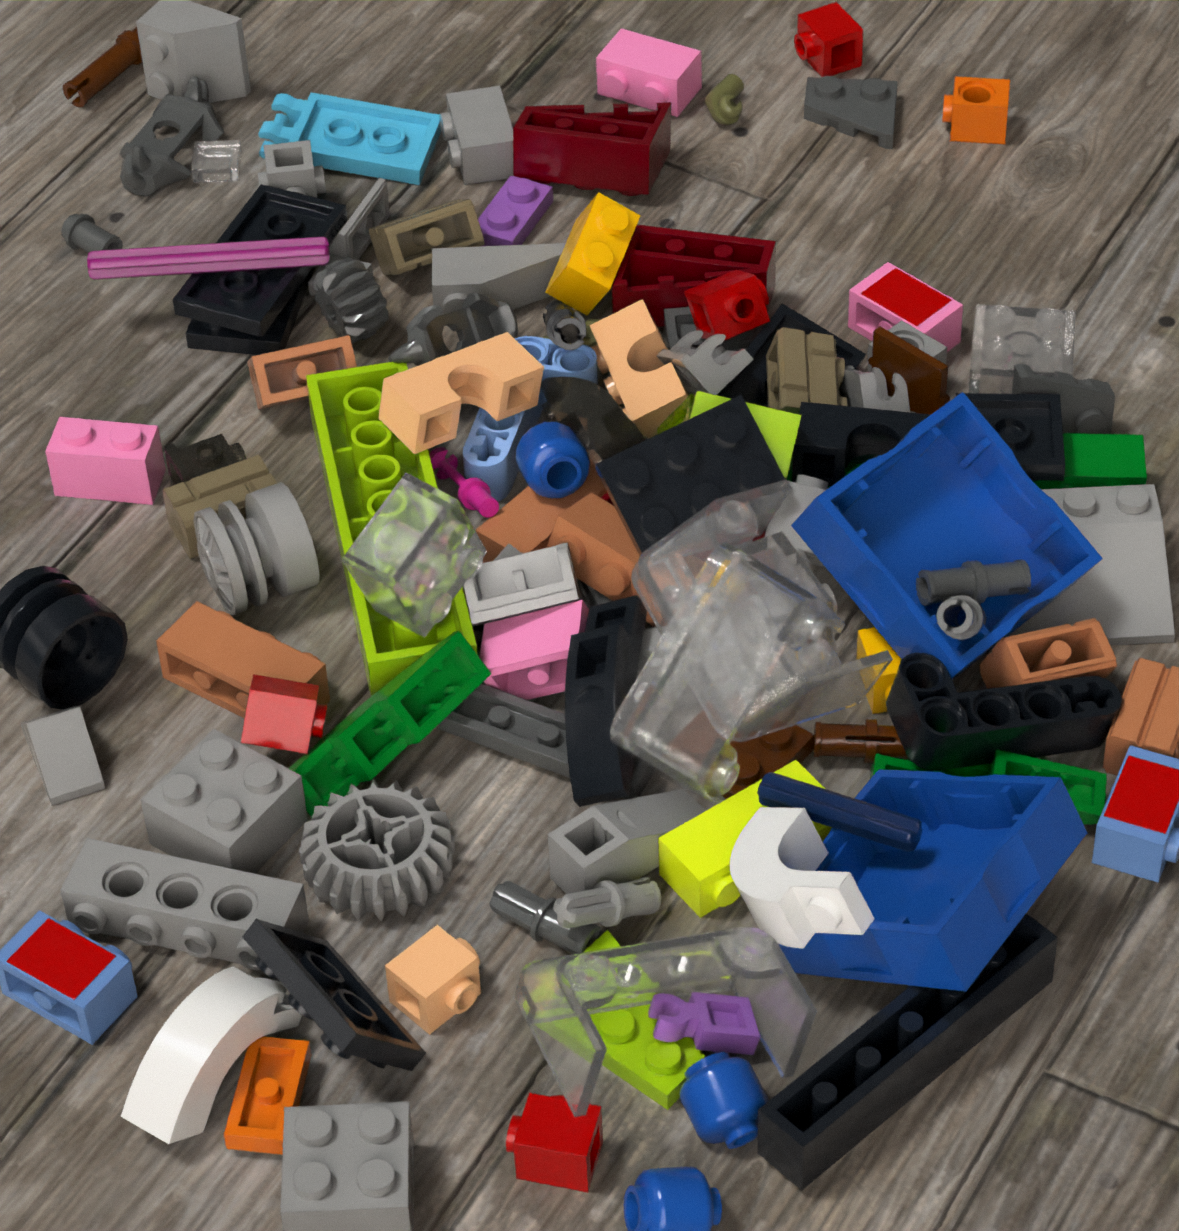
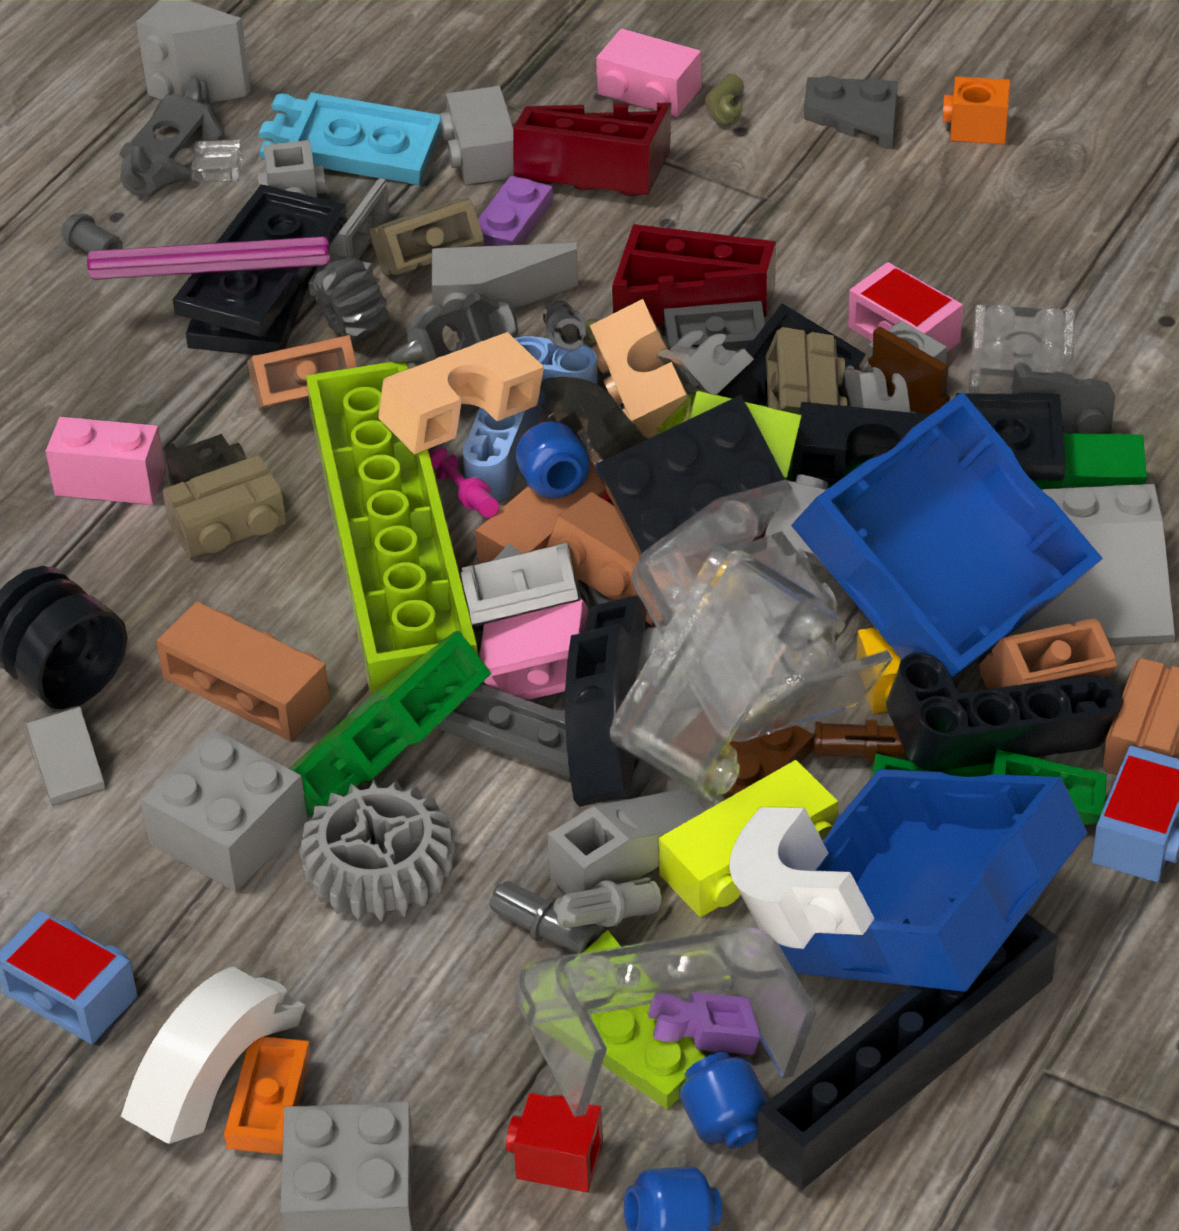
(105, 68): reddish brown pin -> none
(176, 901): light grey brick -> none
(244, 552): light grey wheel -> none
(282, 714): brick -> none
(332, 996): black plate -> none
(415, 555): clear brick -> none
(434, 979): light nougat brick -> none
(592, 254): yellow brick -> none
(728, 304): red brick -> none
(829, 40): red brick -> none
(842, 811): dark blue axle -> none
(948, 614): dark grey pin -> none
(973, 580): dark grey pin -> none

